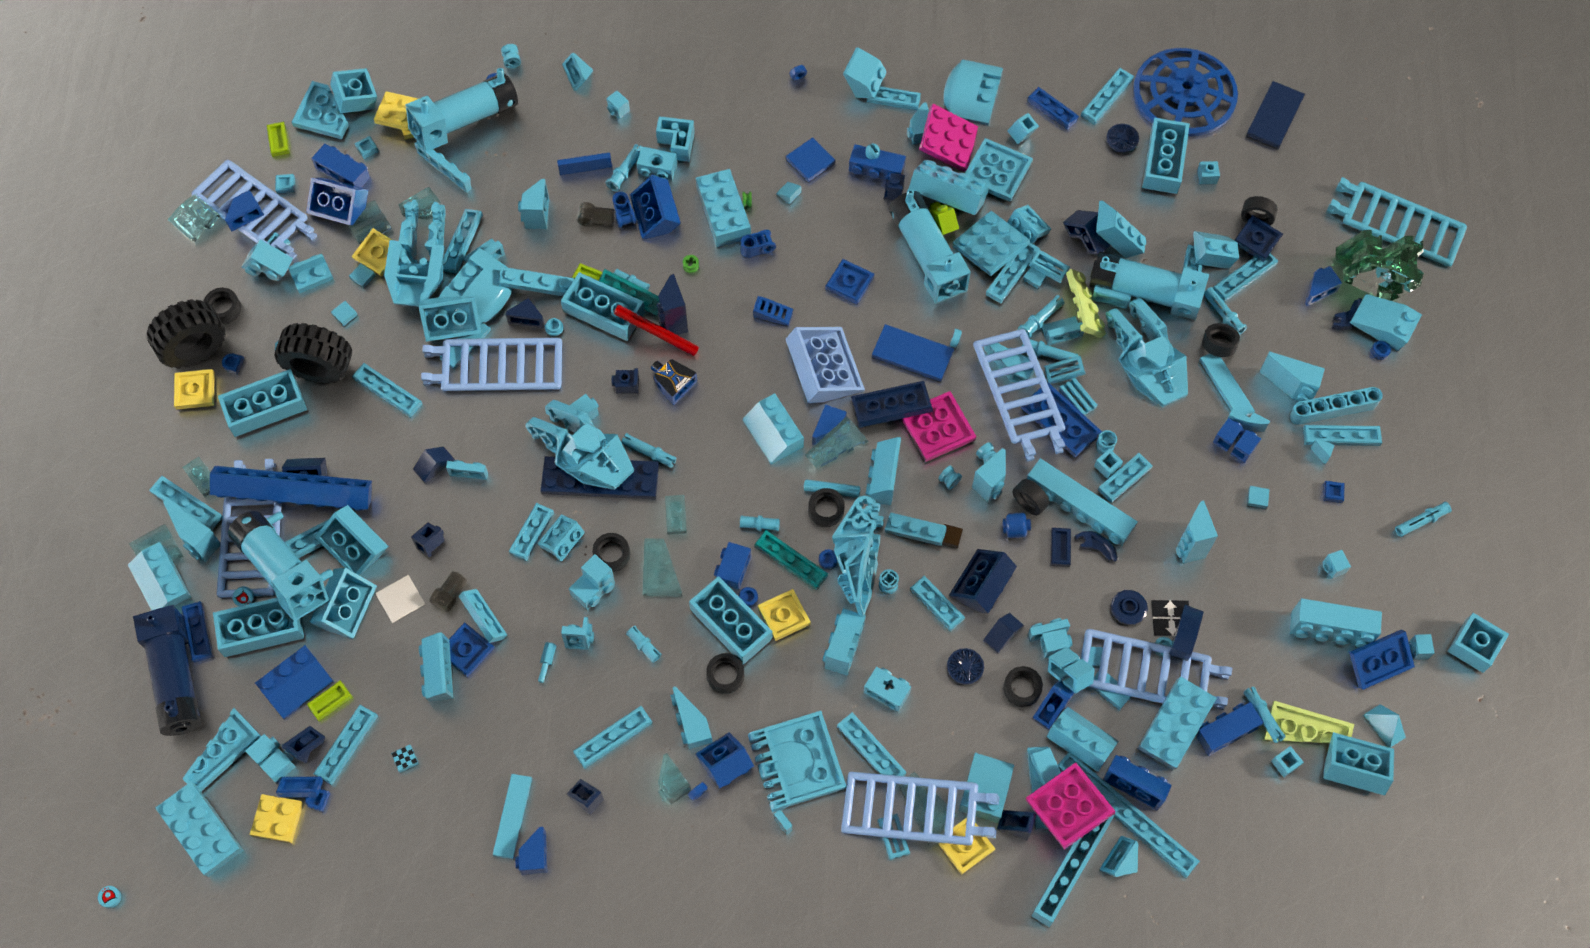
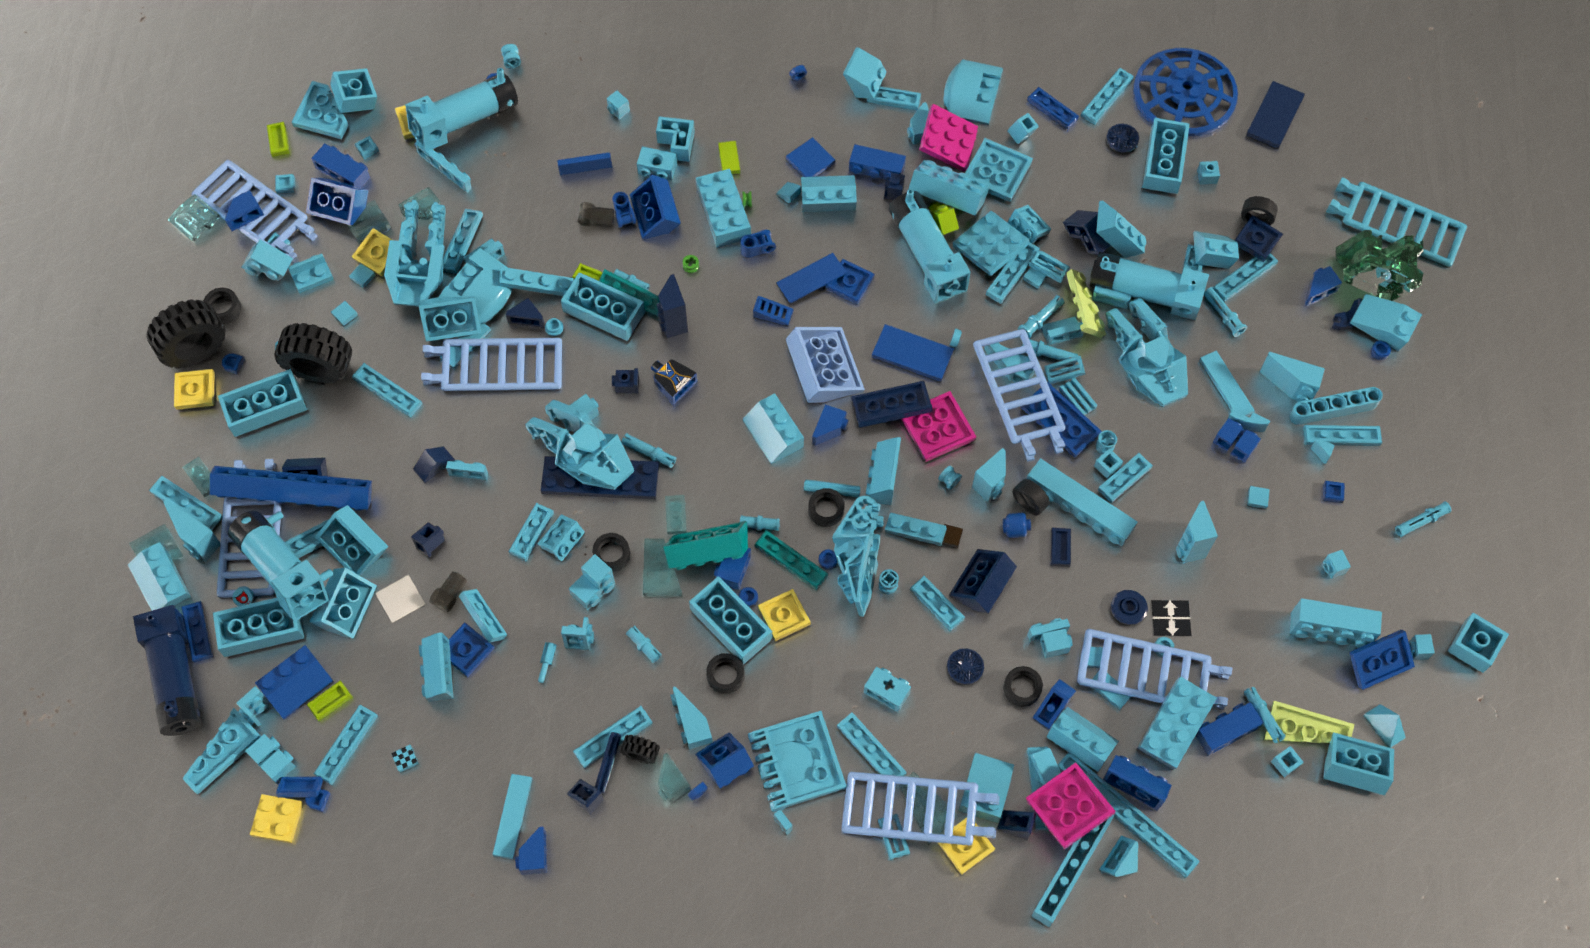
(109, 897): medium azure tile -> none
(199, 829): medium azure brick -> none
(251, 704): none -> medium azure bracket
(304, 743): dark blue slope -> none
(393, 111): light yellow plate -> none
(535, 206): medium azure slope -> none
(576, 70): medium azure slope -> none
(607, 761): none -> dark blue axle
(621, 173): medium azure pin -> none
(640, 749): none -> black tyre
(656, 330): red axle -> none
(707, 545): none -> teal slope
(729, 156): none -> lime tile
(811, 278): none -> blue piece
(828, 193): none -> medium azure slope
(837, 441): clear light blue wing -> none
(843, 641): medium azure wedge -> none
(870, 152): medium azure hinge -> none
(986, 452): medium azure wheel -> none
(1003, 632): dark blue slope -> none
(1066, 664): medium azure piece -> none
(1097, 542): dark blue piece -> none
(1186, 633): dark blue slope -> none
(1223, 331): black tyre -> none

